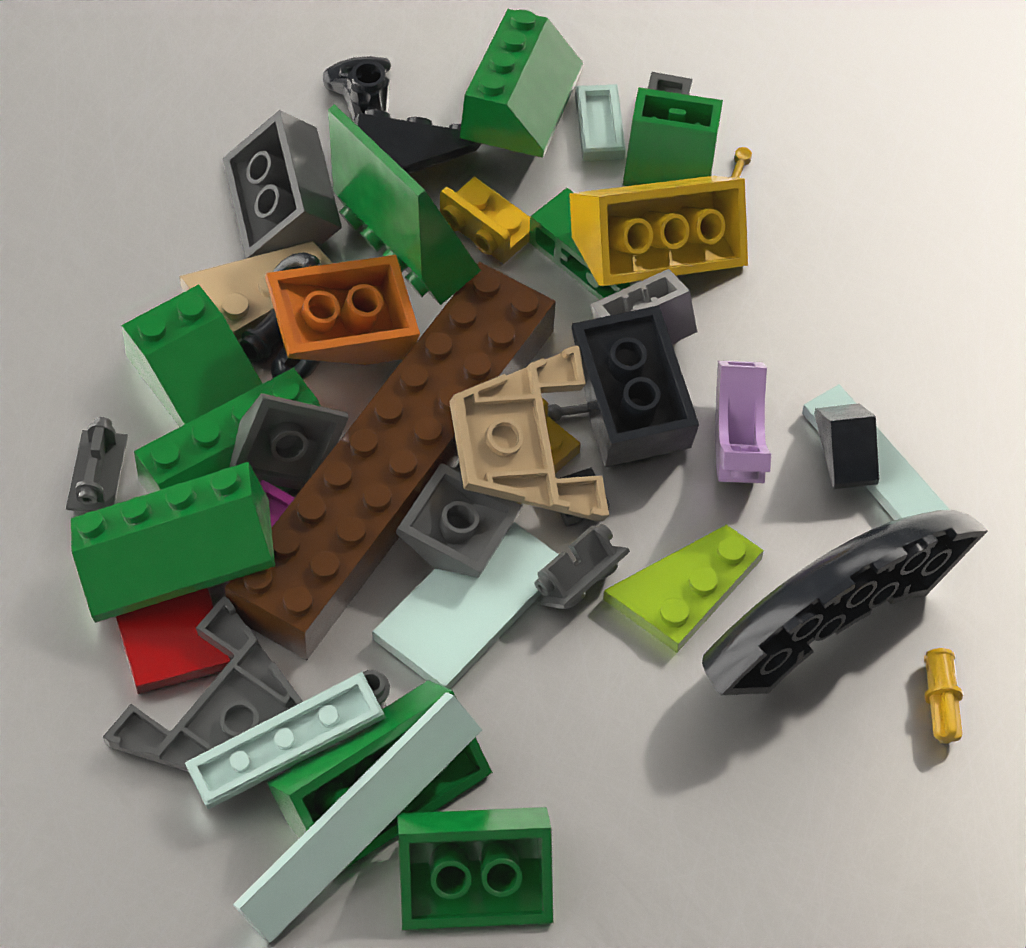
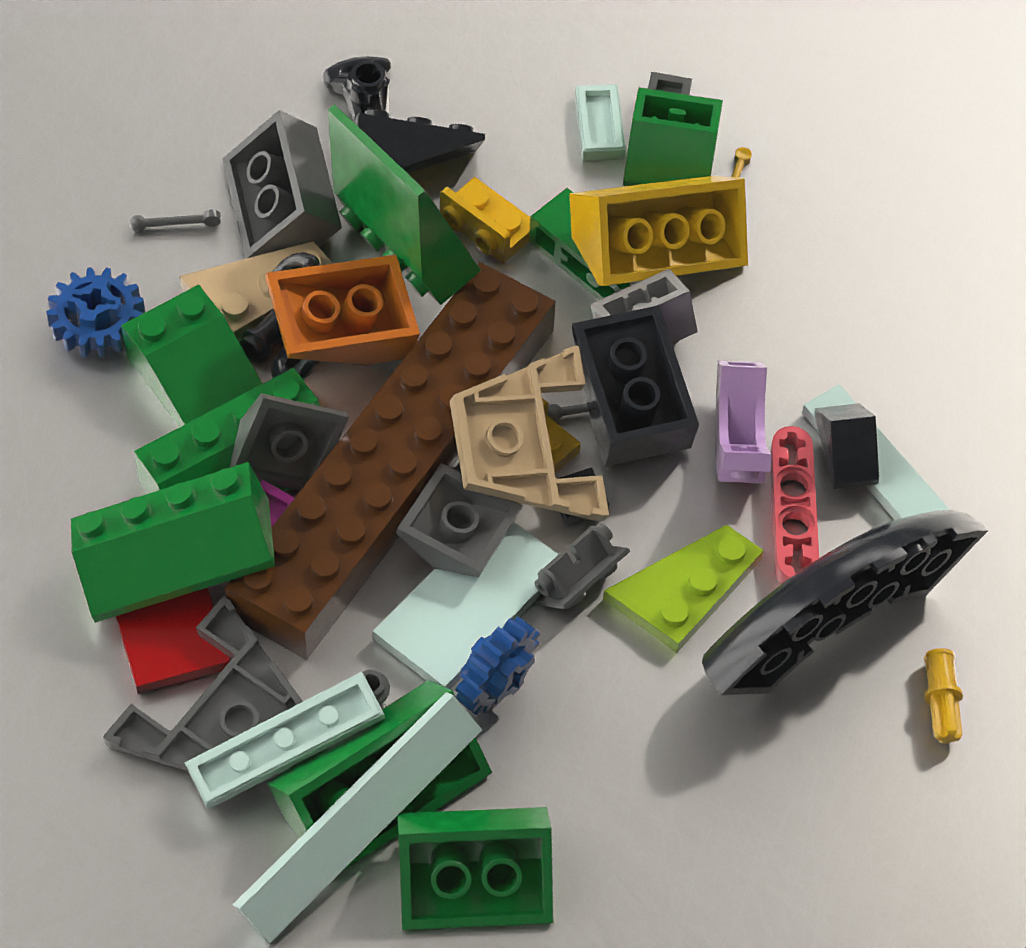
(96, 311): none -> blue gear
(97, 467): dark grey hinge -> none
(209, 218): none -> dark grey hinge
(497, 665): none -> blue gear
(520, 85): green slope -> none
(793, 507): none -> coral beam

